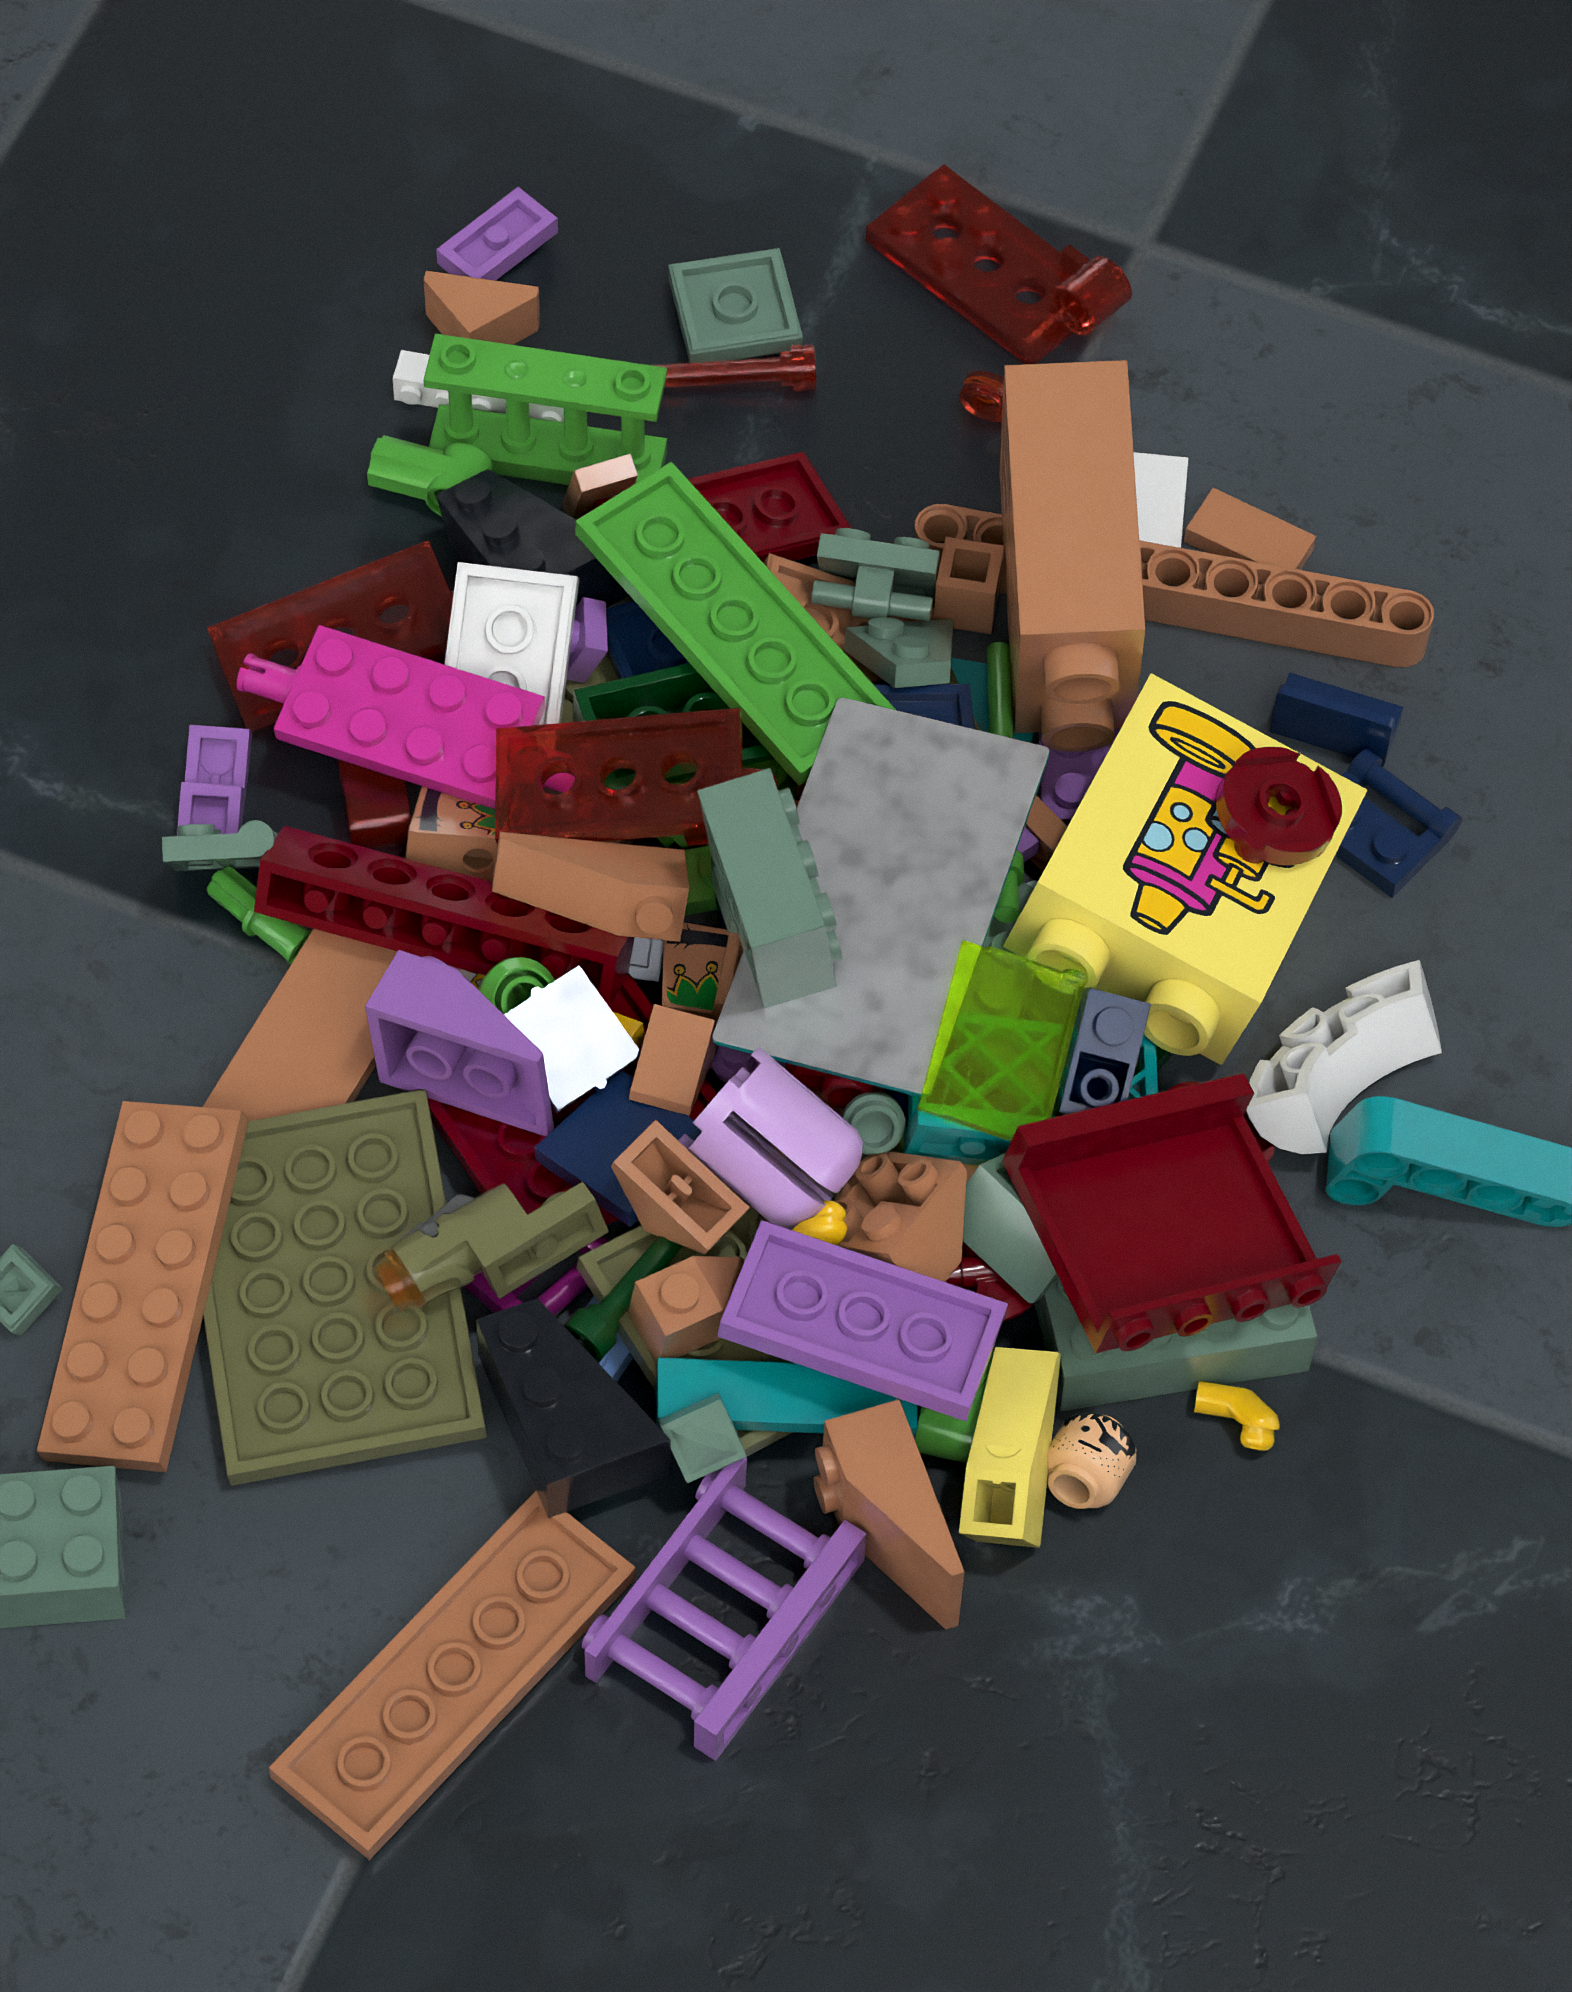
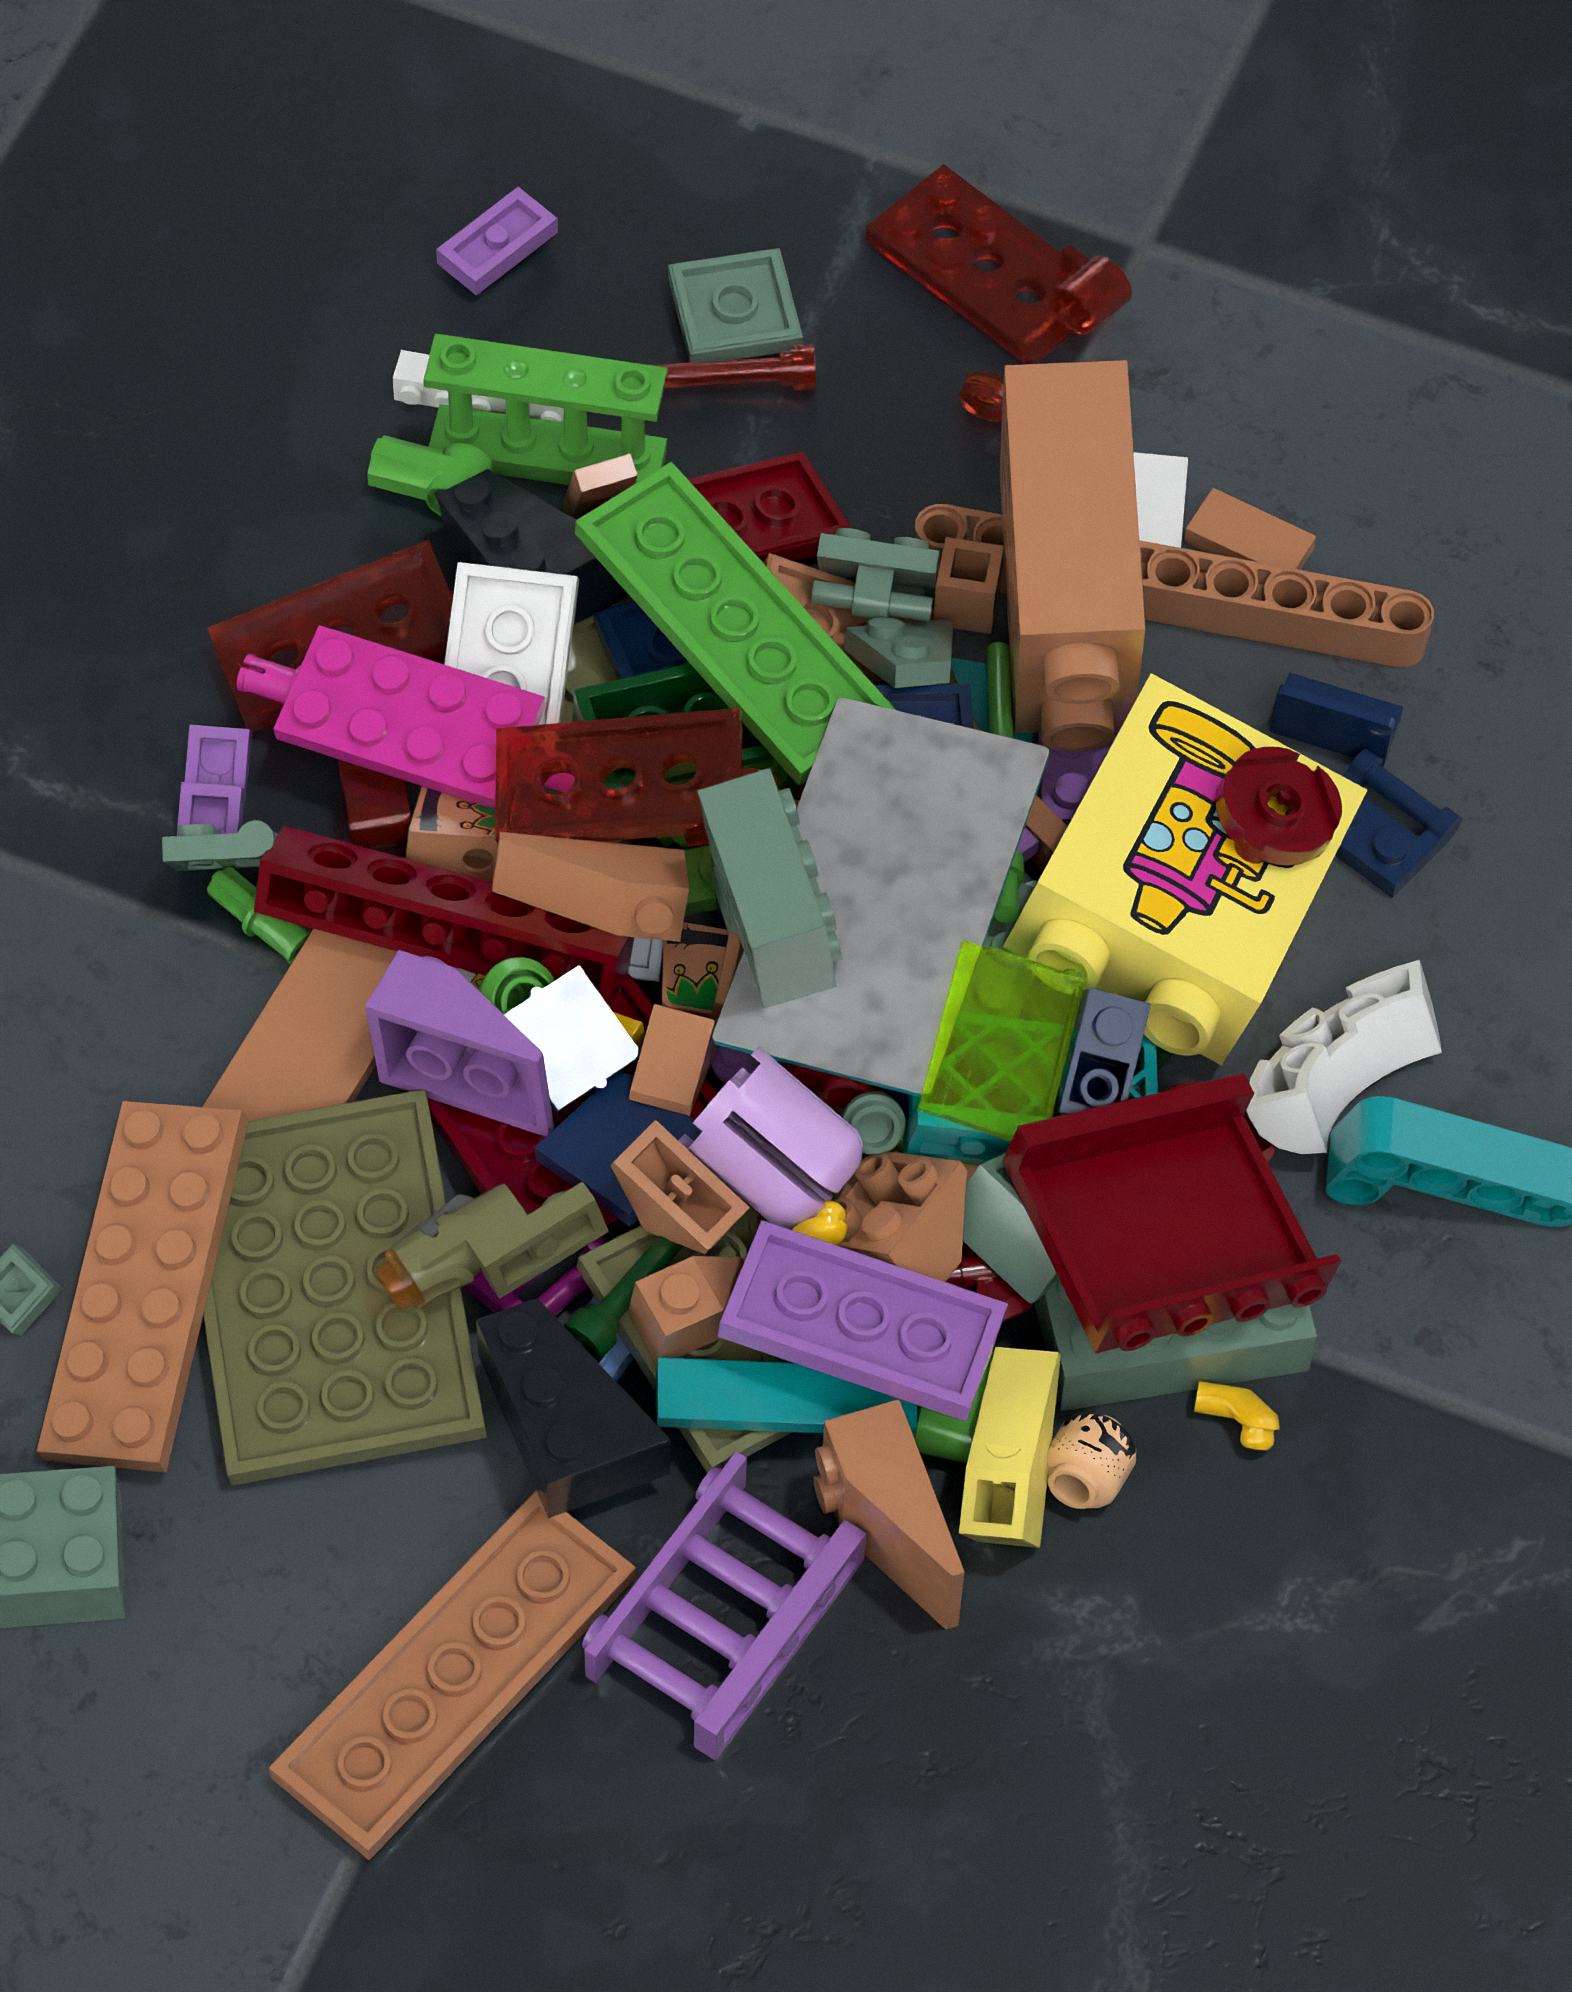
(481, 307): nougat slope -> none
(588, 639): medium lavender plate -> none
(703, 1438): sand green tile -> none

